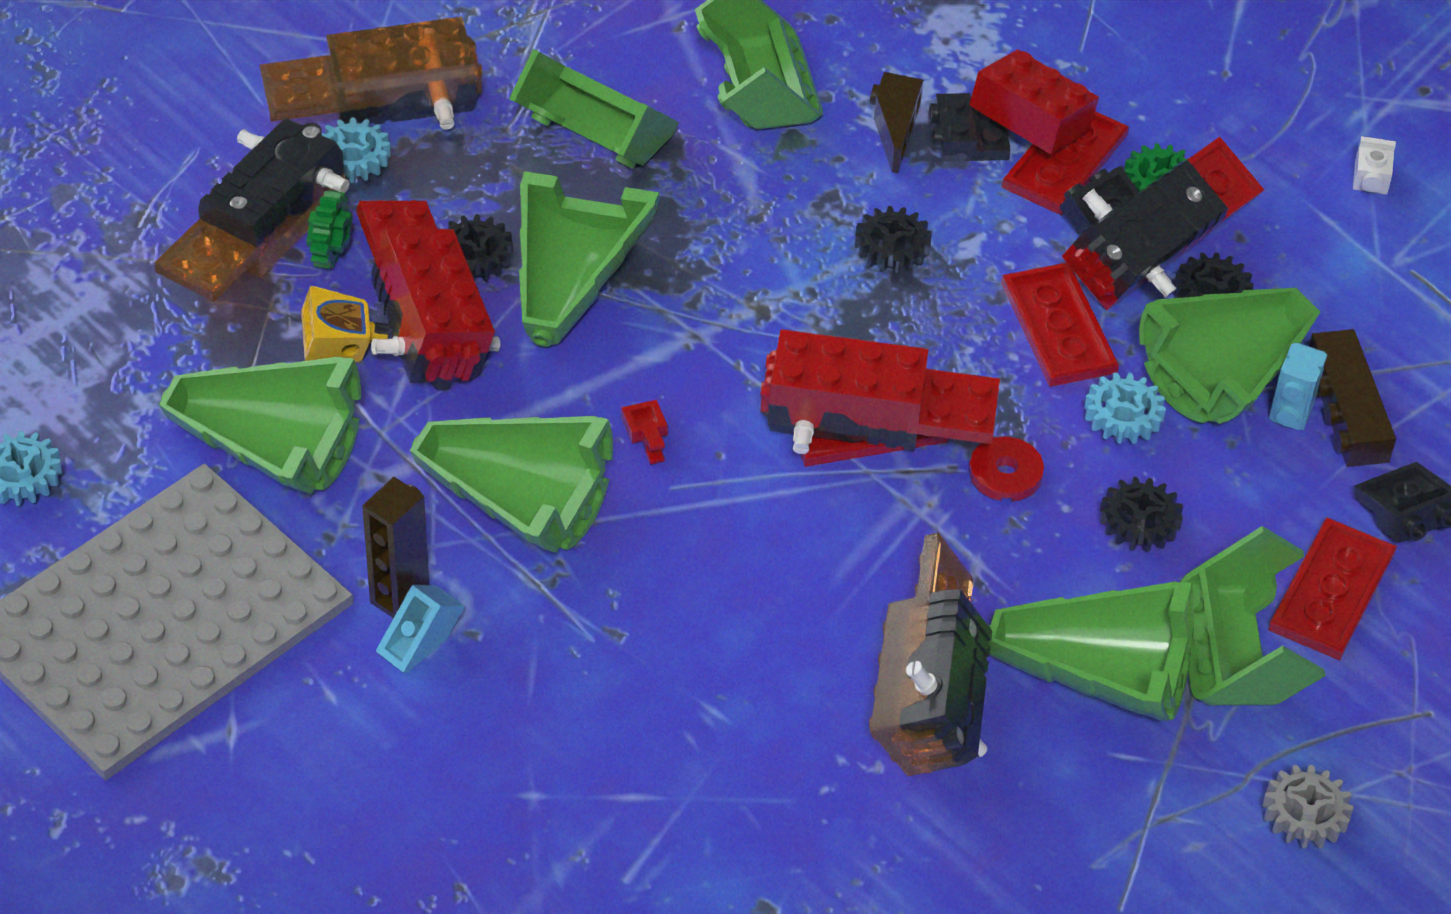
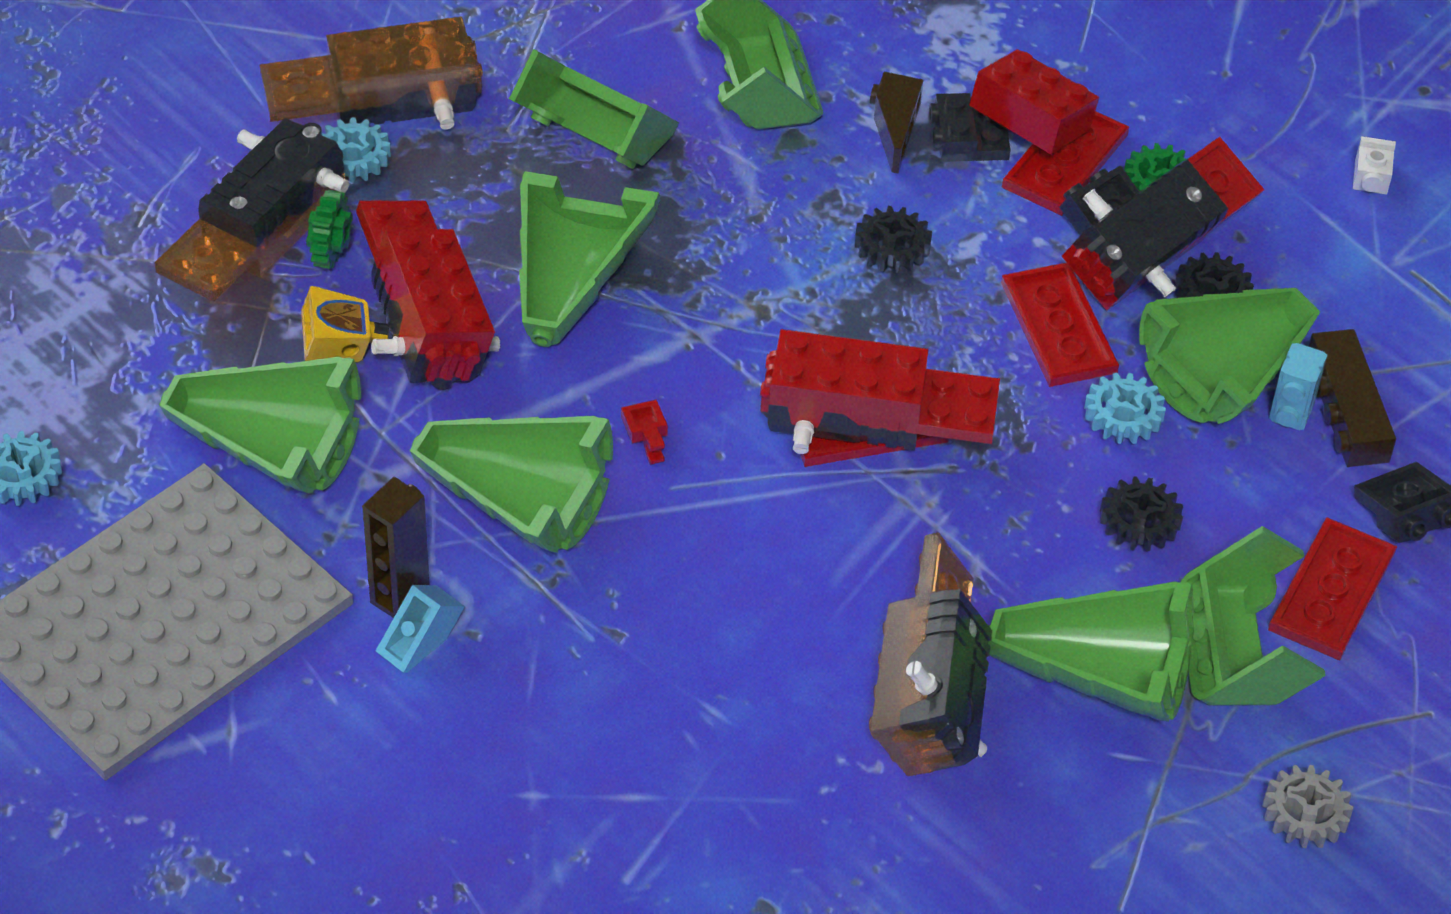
(483, 245): black gear -> none
(1006, 452): red tile -> none

